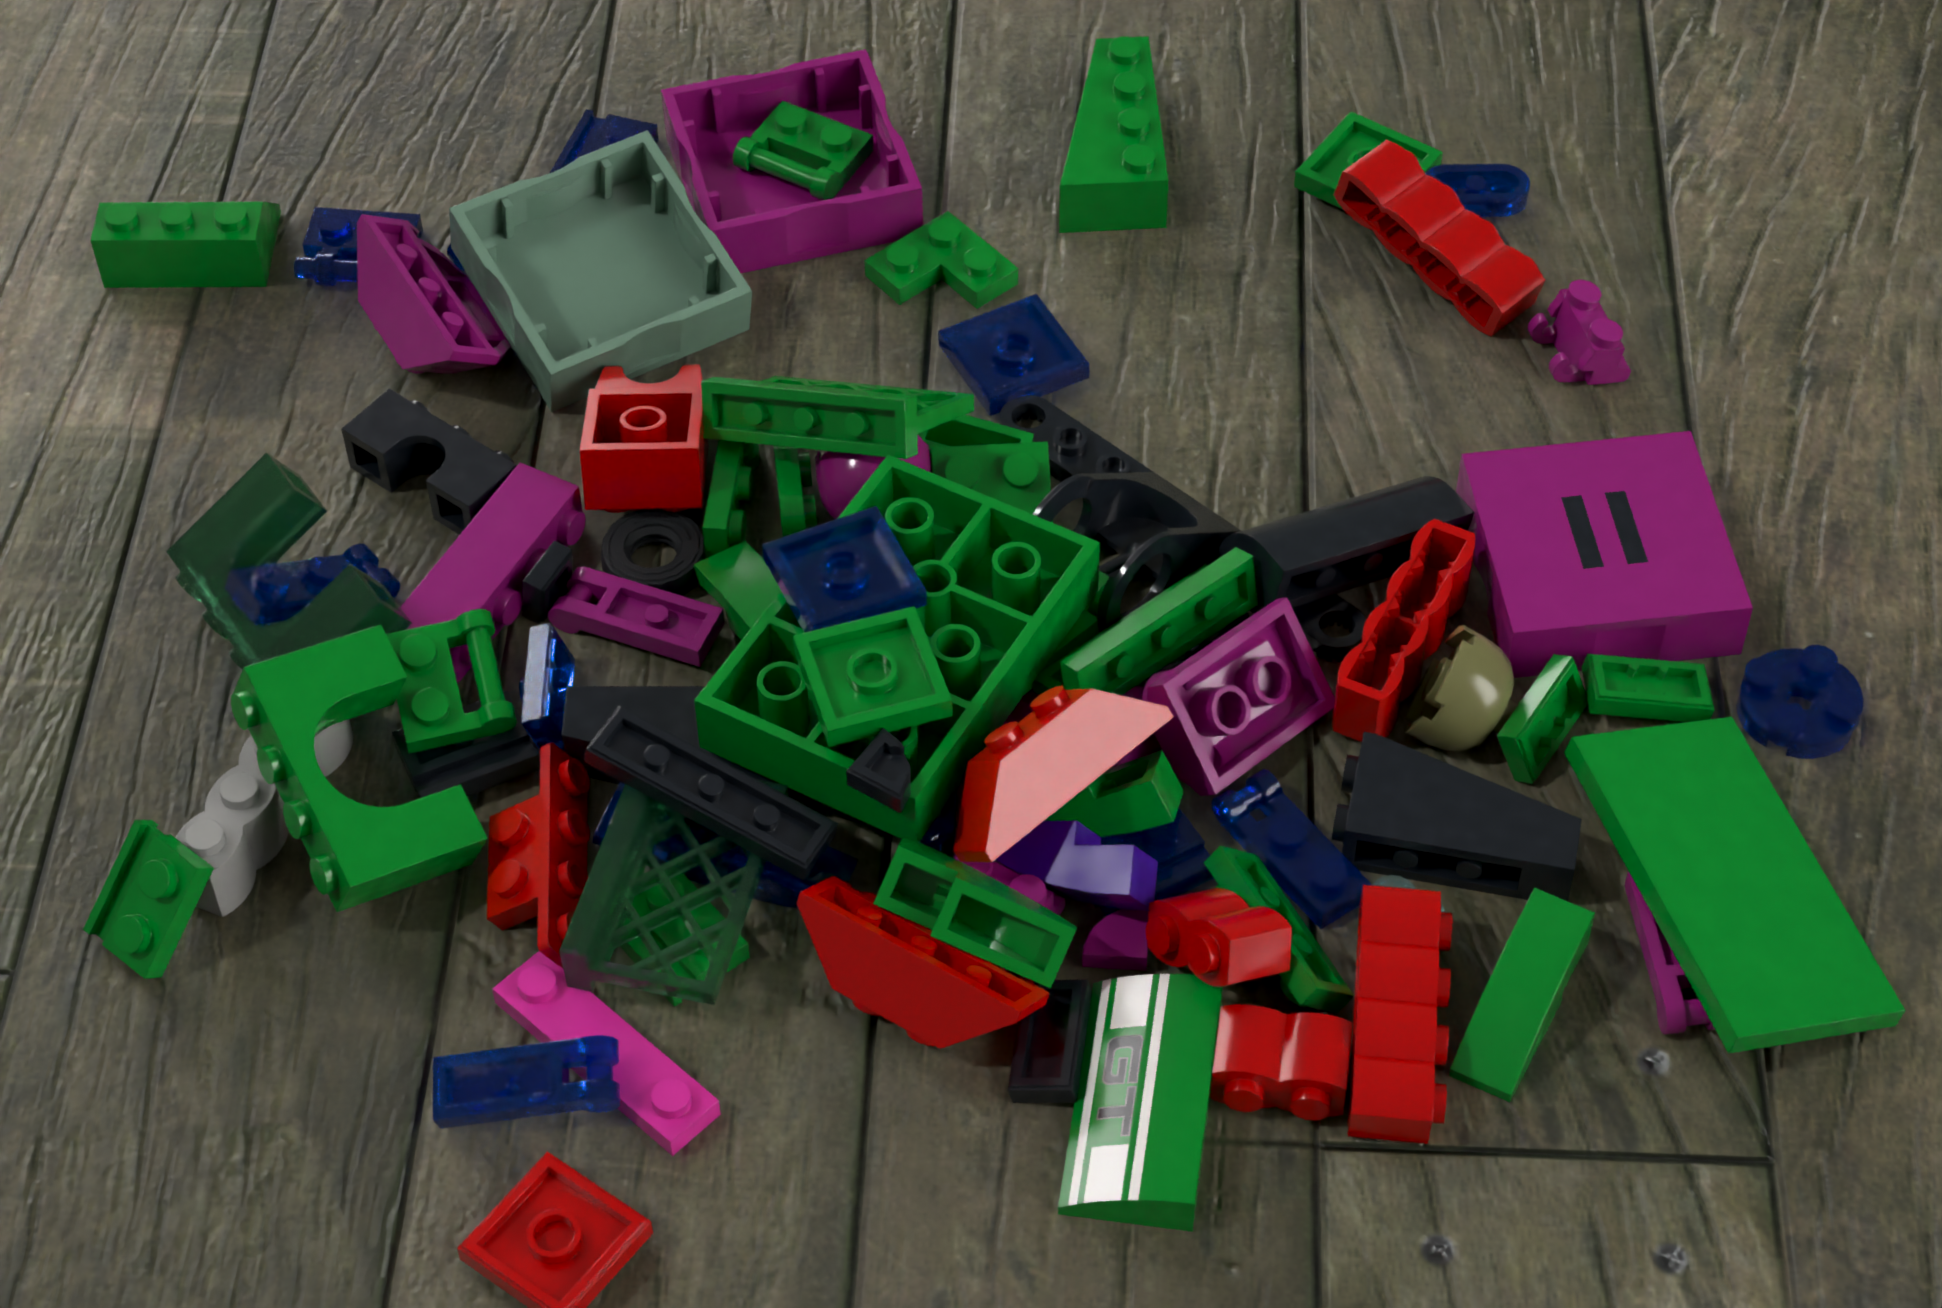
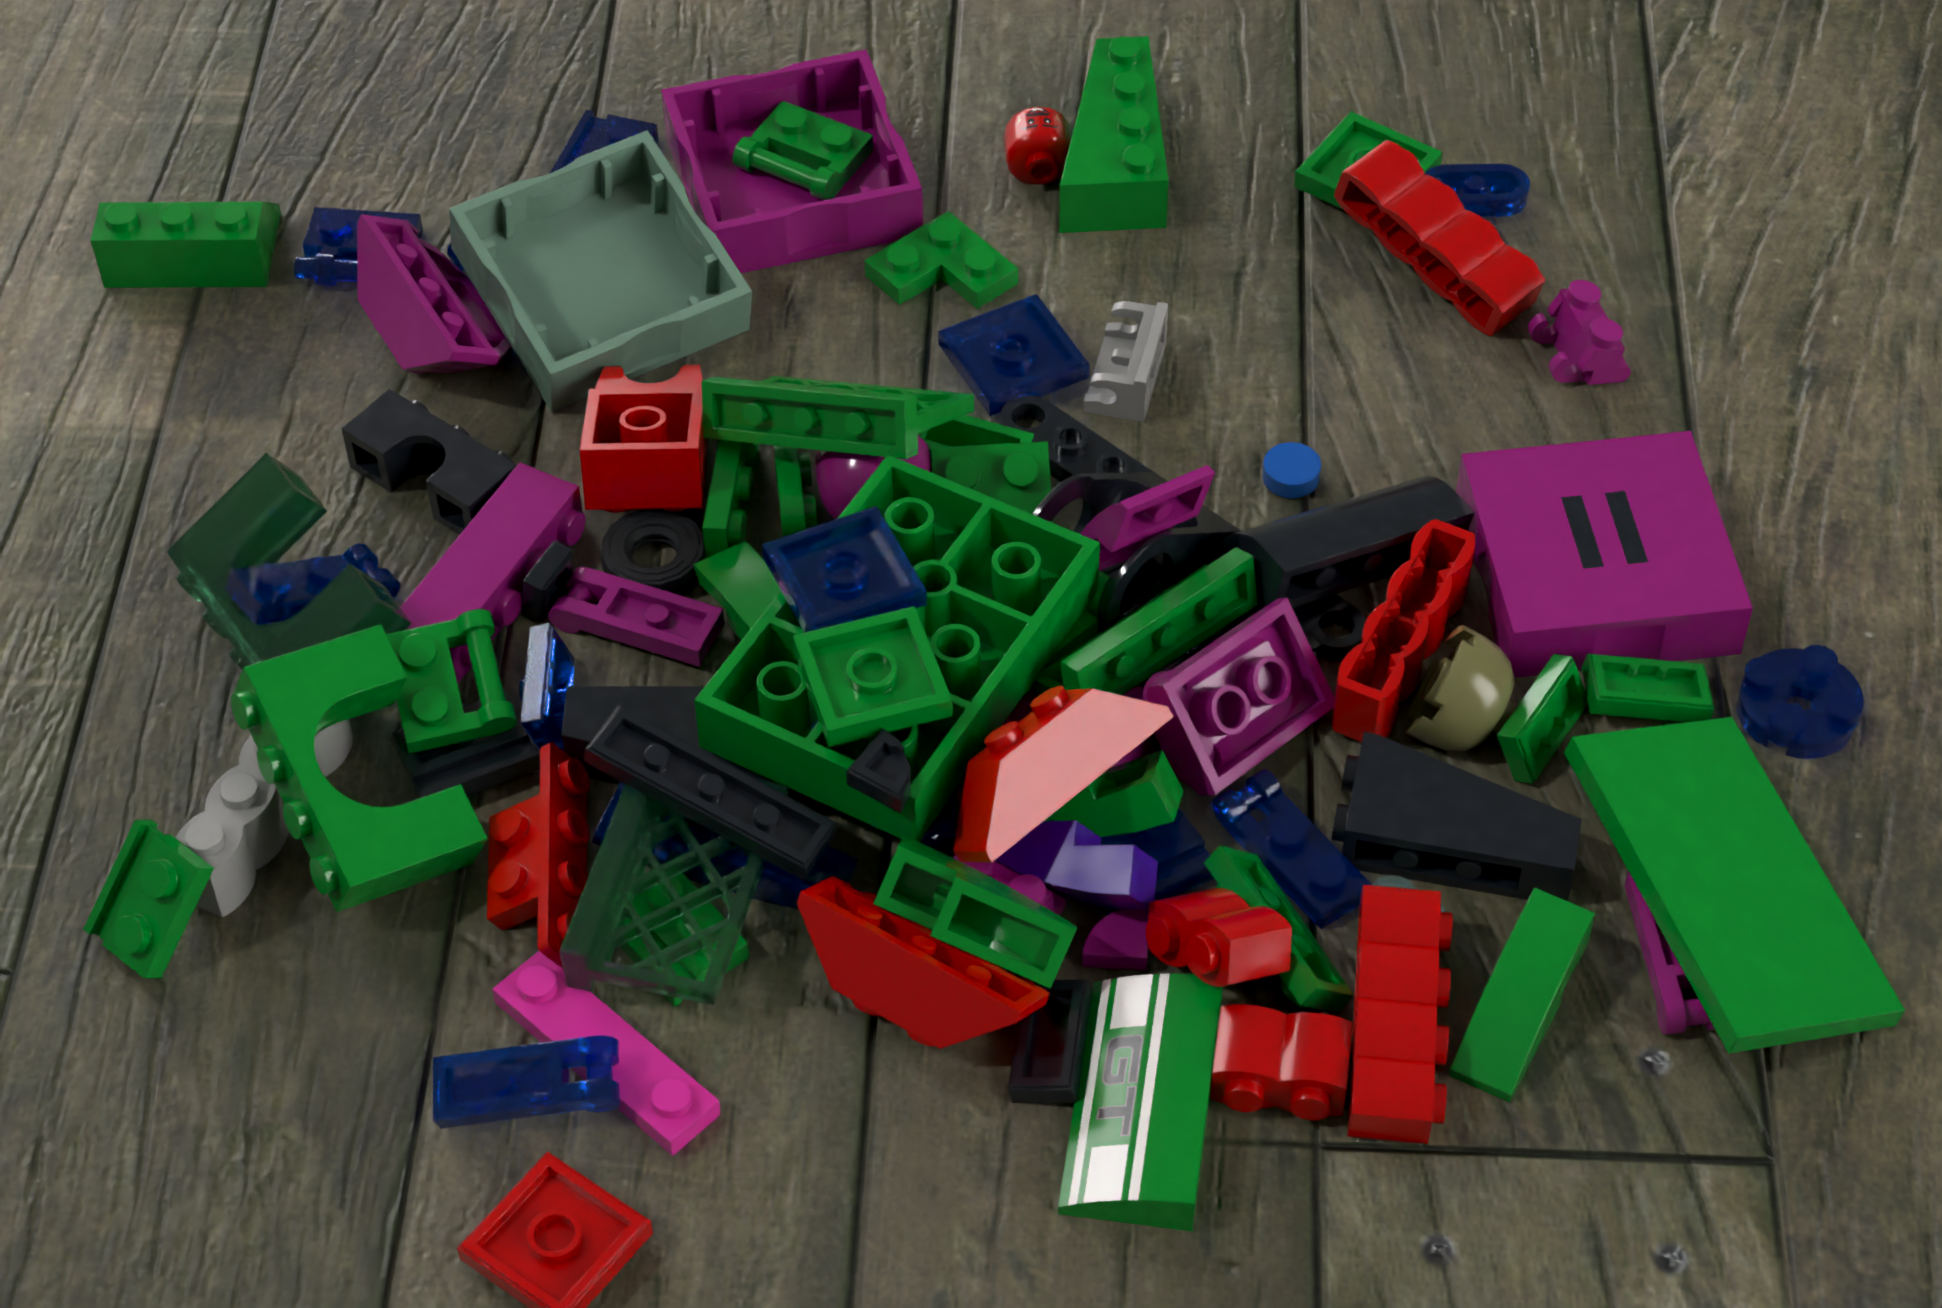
(1037, 141): none -> red head
(1128, 362): none -> light grey hinge
(1138, 518): none -> magenta slope
(1291, 470): none -> blue tile

